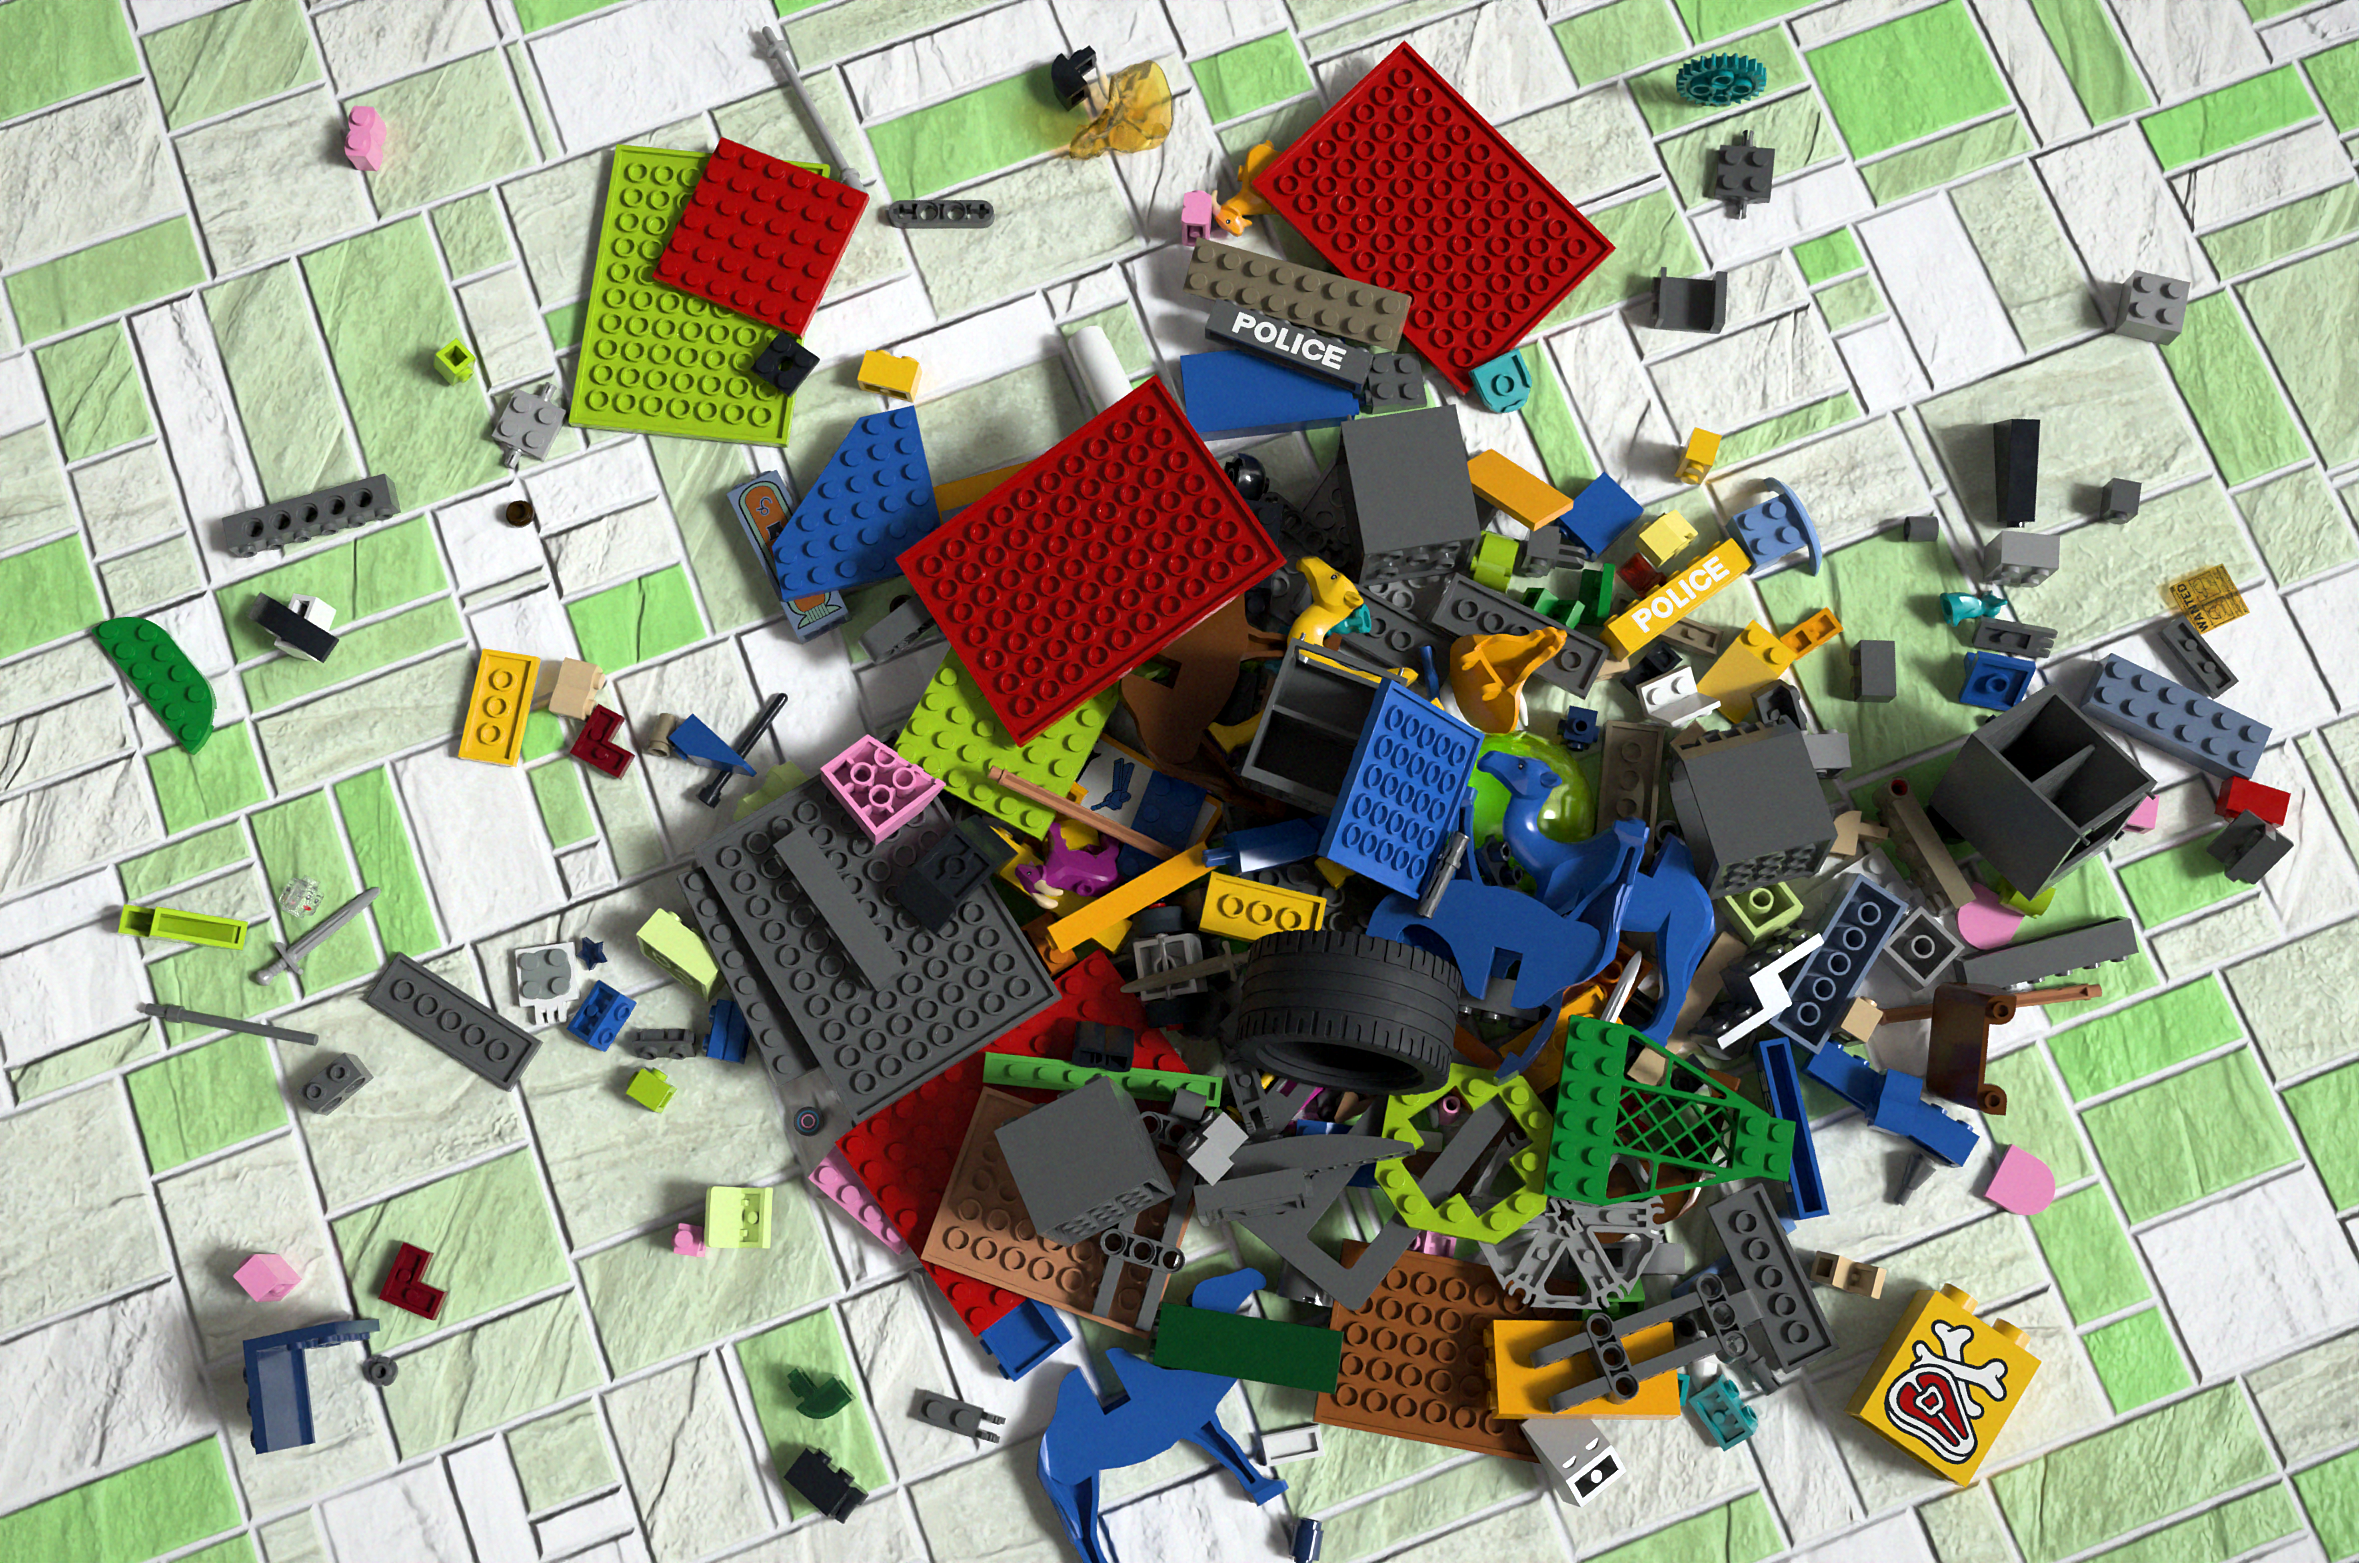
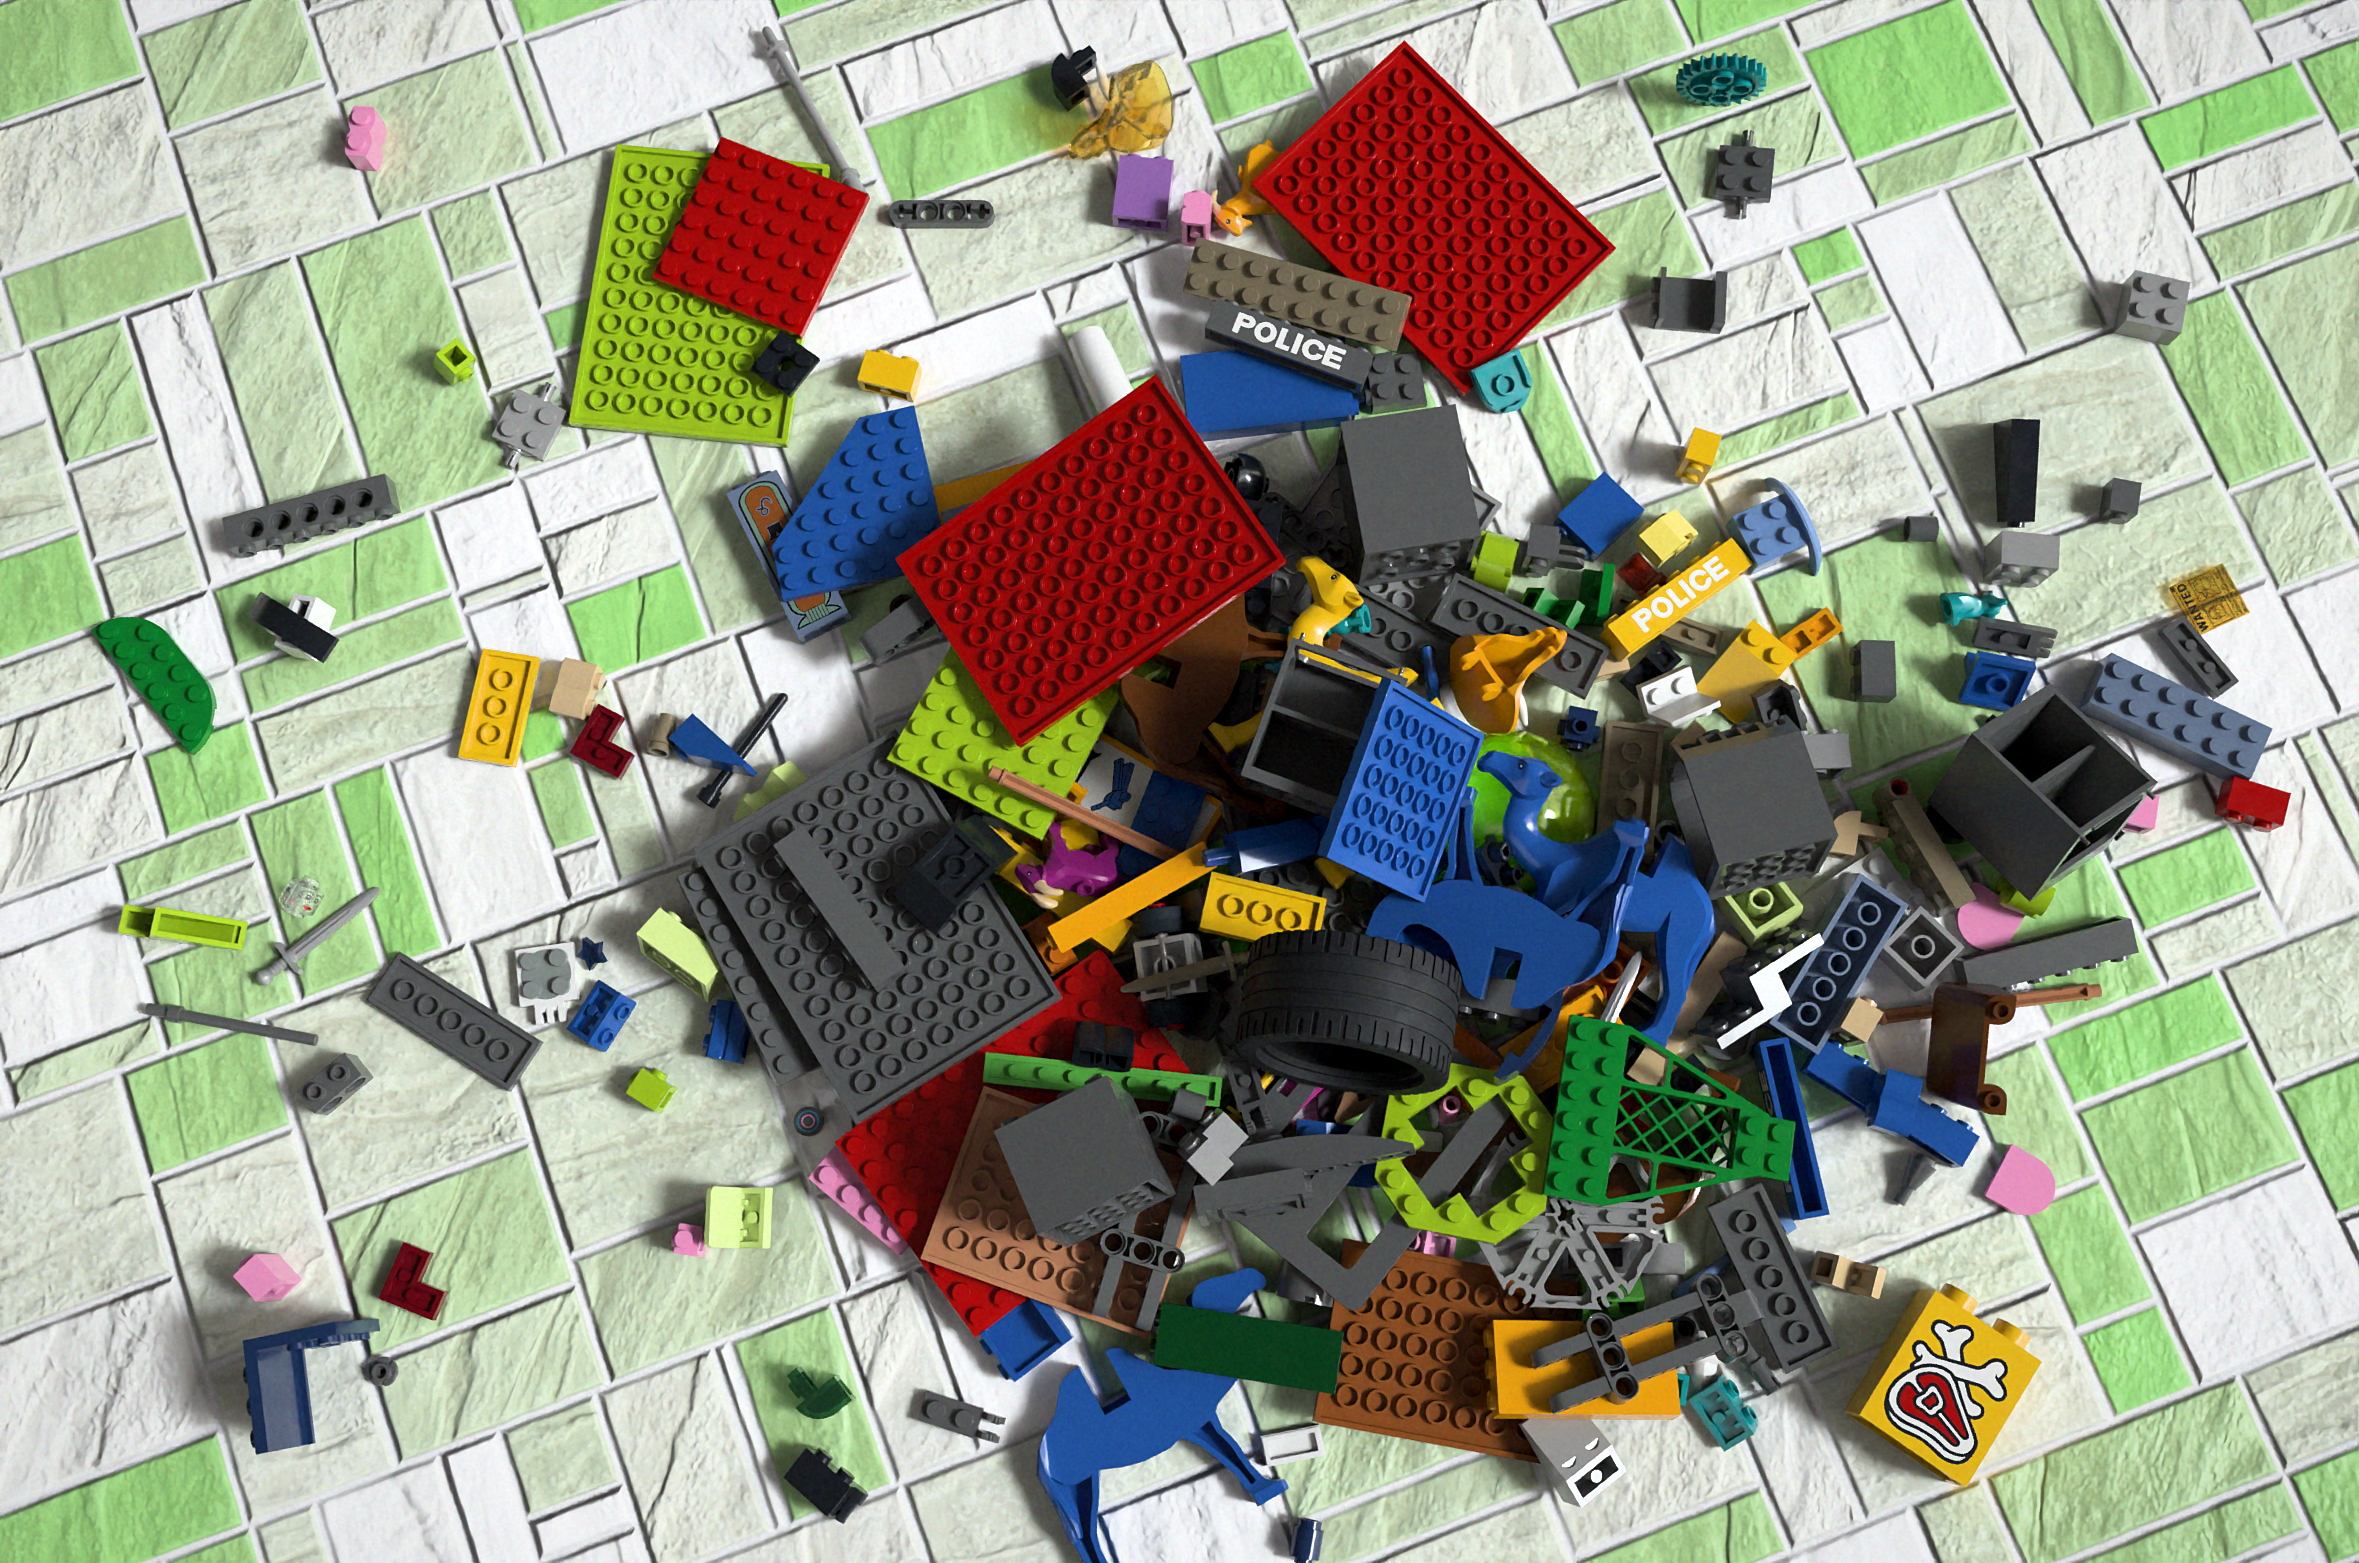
(519, 513): dark brown plate -> none
(651, 1045): dark grey hinge -> none
(879, 787): bright pink wedge -> none
(1143, 192): none -> medium lavender brick
(1442, 875): dark grey pin -> none
(1516, 490): light orange tile -> none
(2249, 847): dark grey bracket -> none

